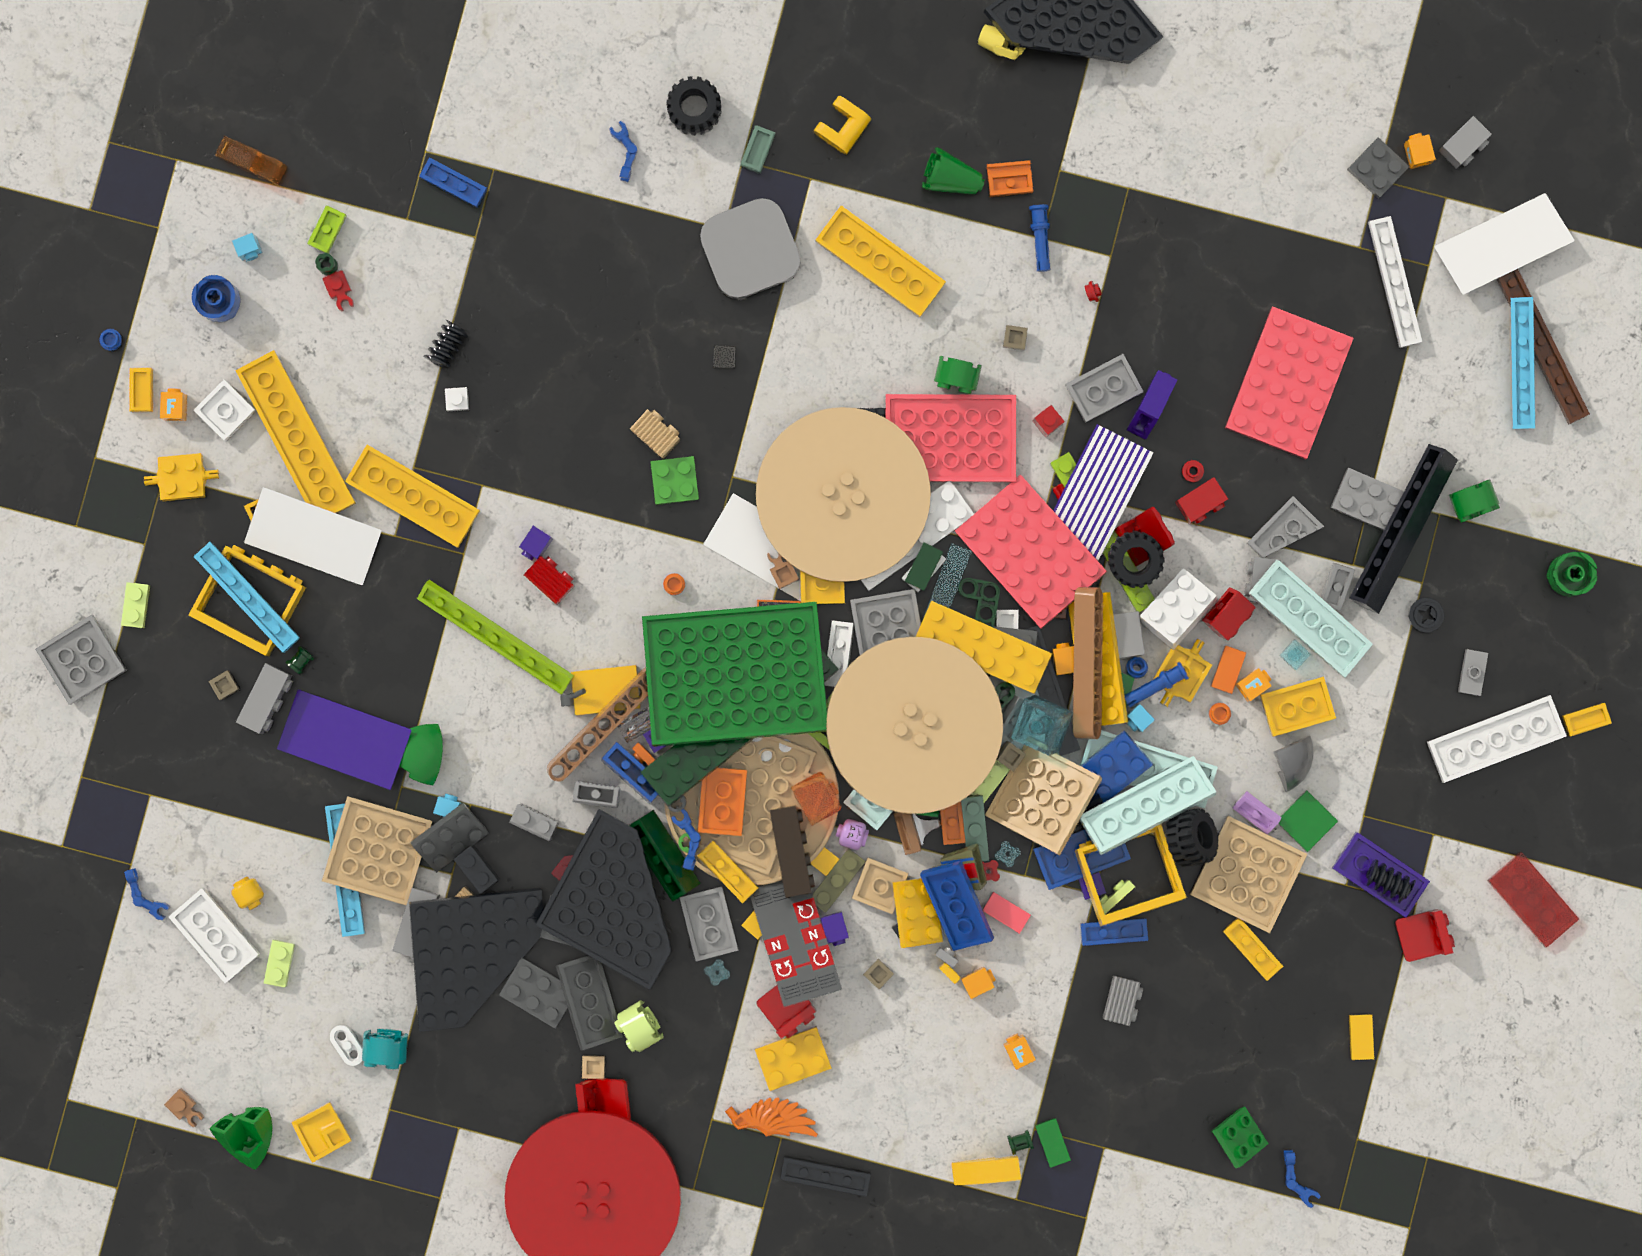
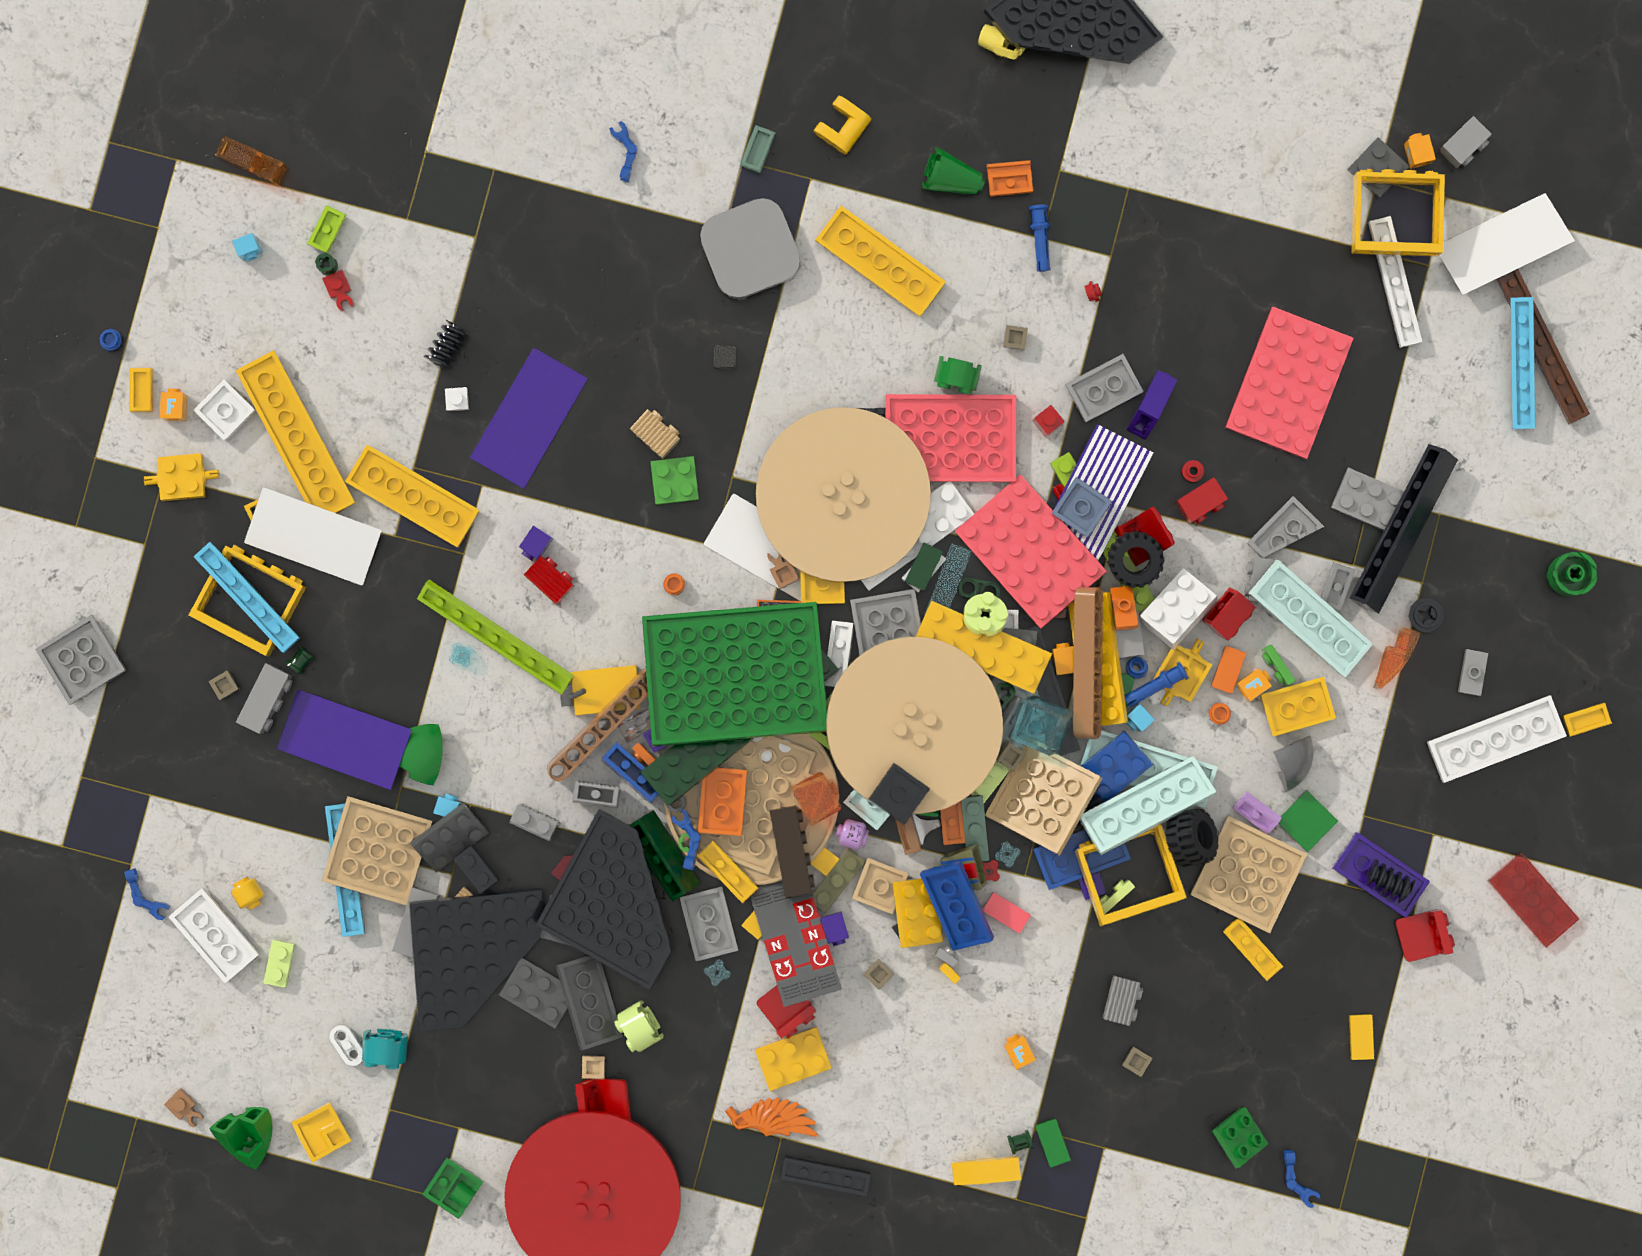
(135, 605): yellowish green plate -> none
(209, 288): blue brick -> none
(453, 182): blue plate -> none
(453, 1187): none -> green plate
(457, 649): none -> clear light blue plate
(528, 418): none -> dark purple sticker
(689, 88): black tyre -> none
(899, 793): none -> black plate
(978, 982): light orange brick -> none
(985, 603): none -> yellowish green plate
(1082, 507): none -> sand blue plate
(1116, 932): blue plate -> none
(1124, 608): none -> orange plate
(1137, 1061): none -> dark tan plate
(1281, 673): none -> bright green plate
(1295, 654): clear light blue plate -> none
(1396, 657): none -> clear orange slope
(1410, 177): none -> yellow window
(1474, 501): green brick -> none

